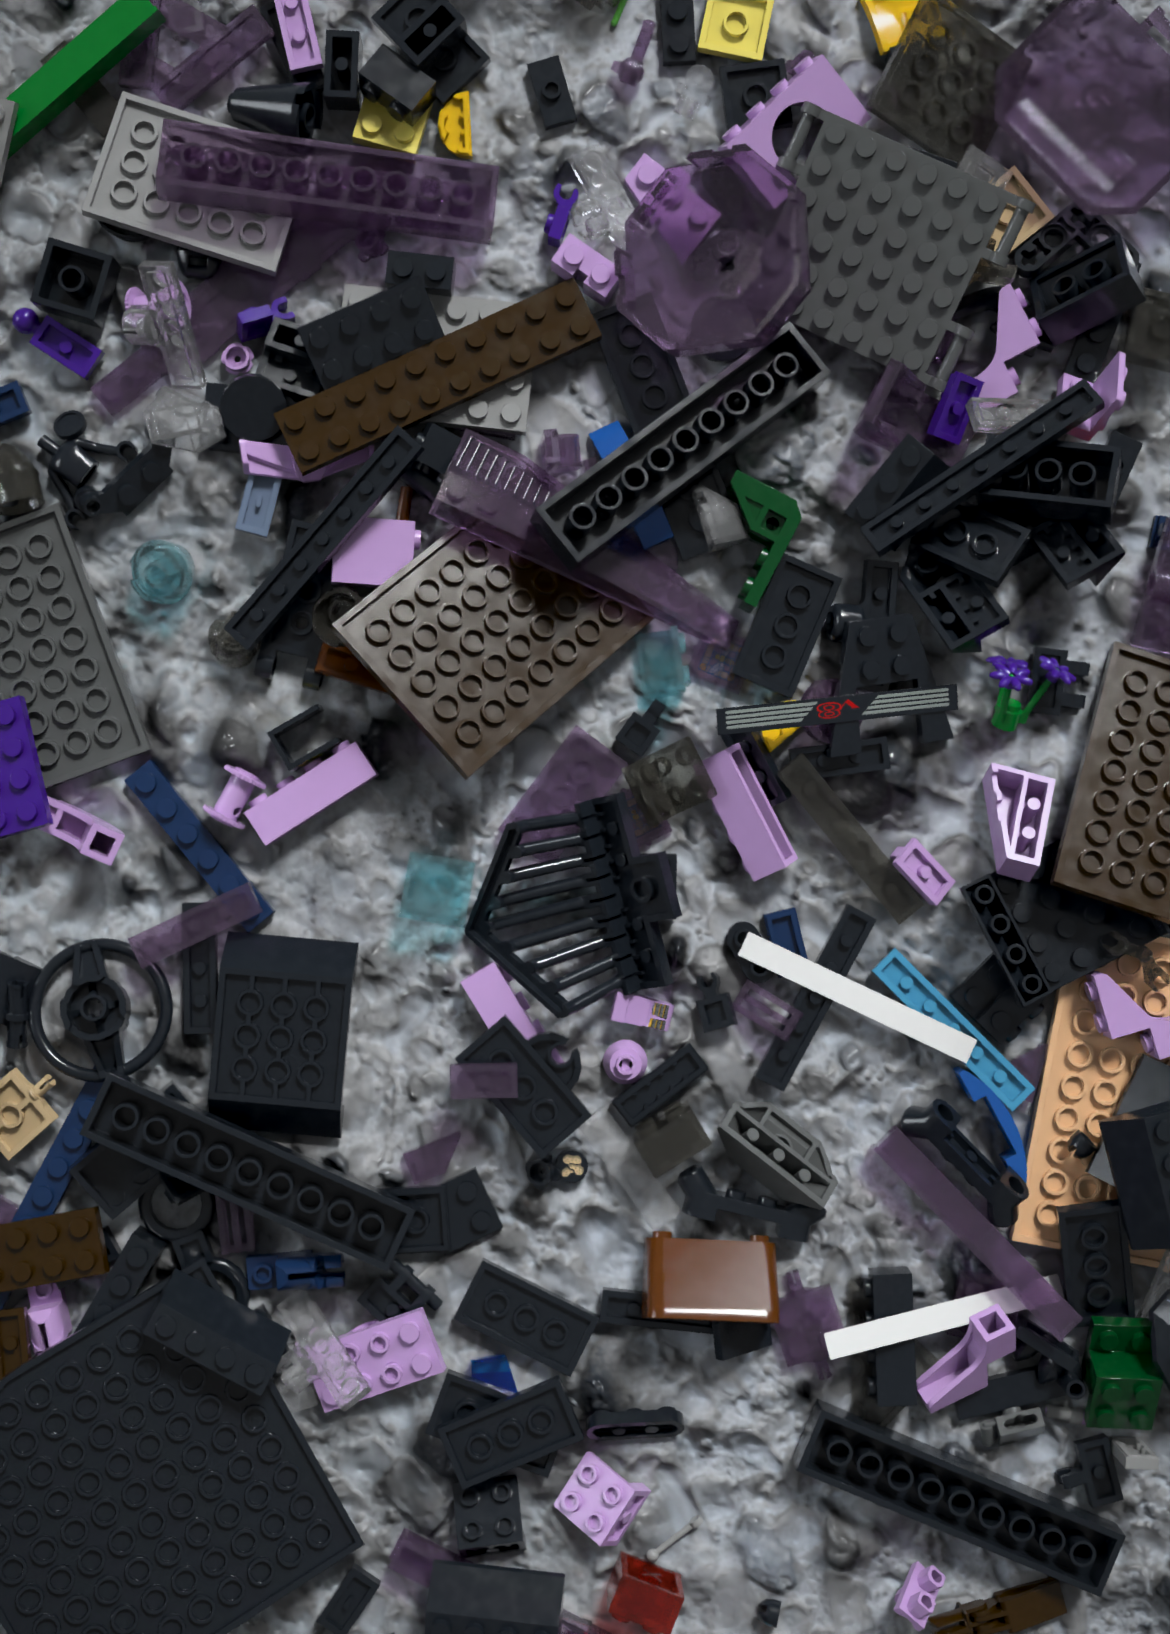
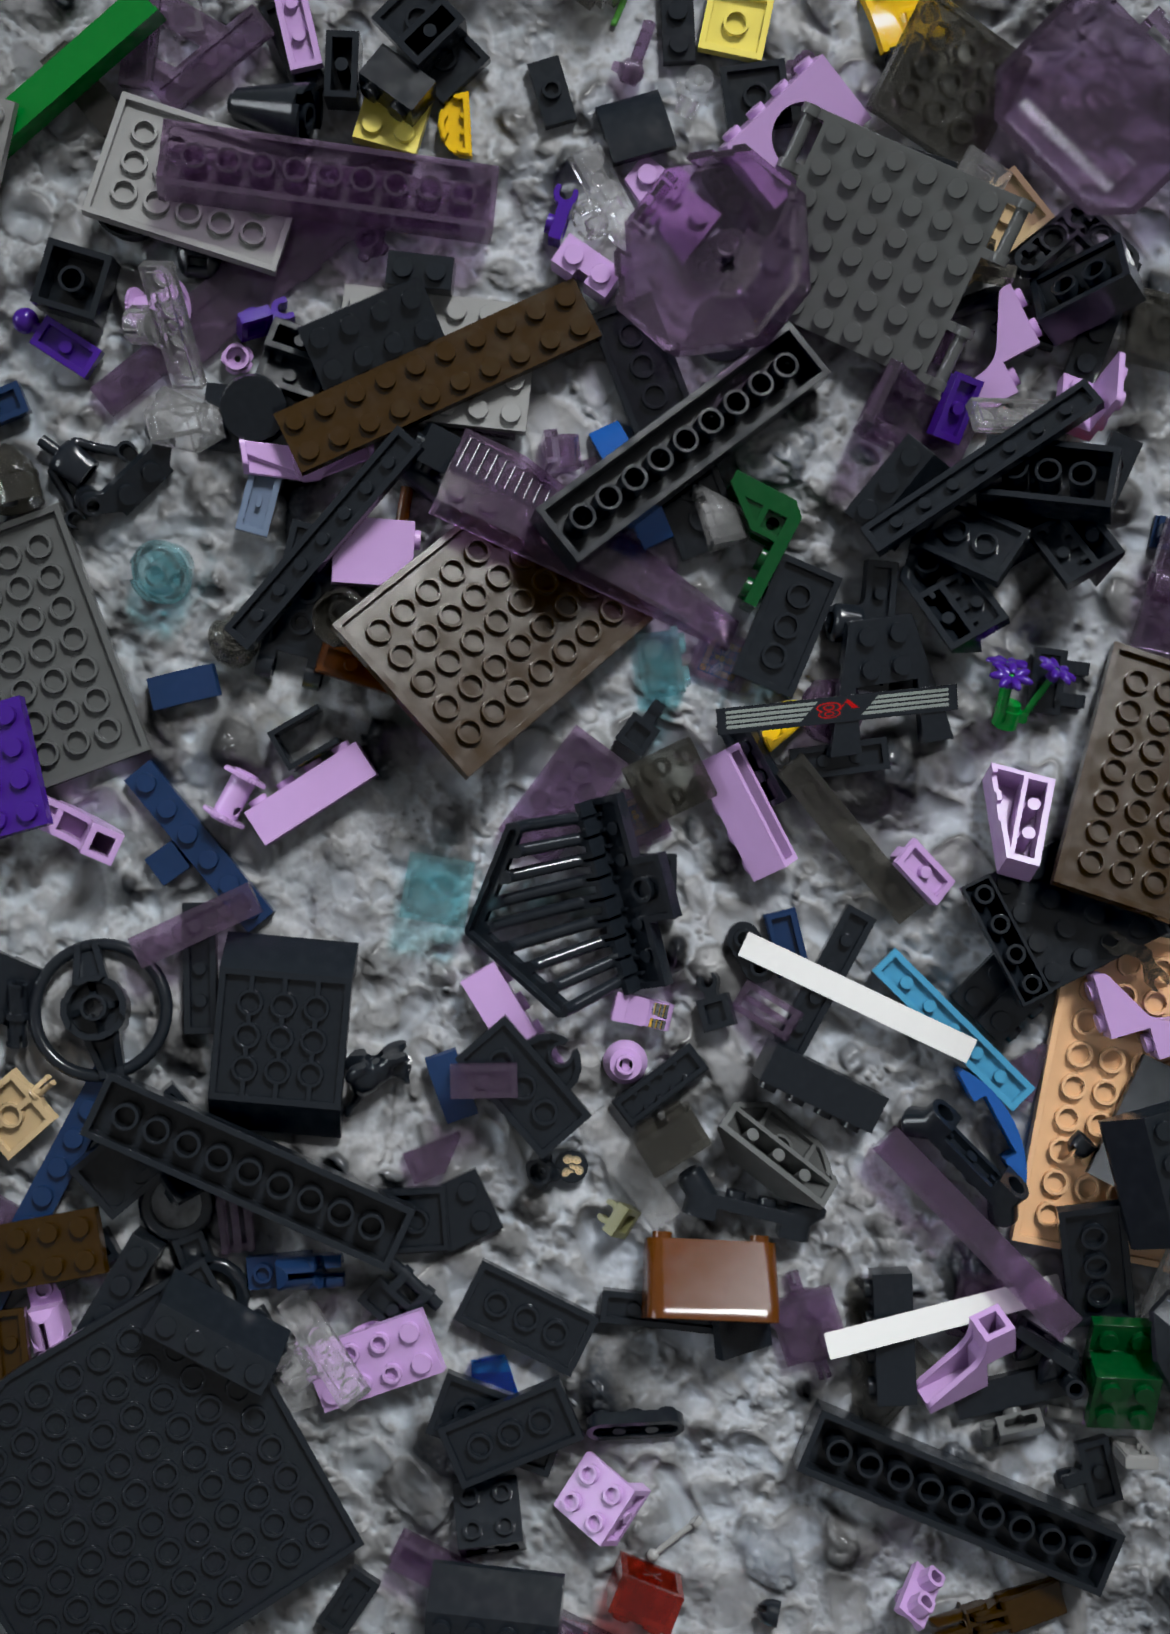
(70, 425): black piece -> none
(168, 863): none -> dark blue tile
(184, 687): none -> dark blue slope
(369, 1072): none -> black animal
(439, 1071): none -> dark blue slope
(621, 1219): none -> olive tile
(636, 128): none -> black slope
(819, 1086): none -> black brick

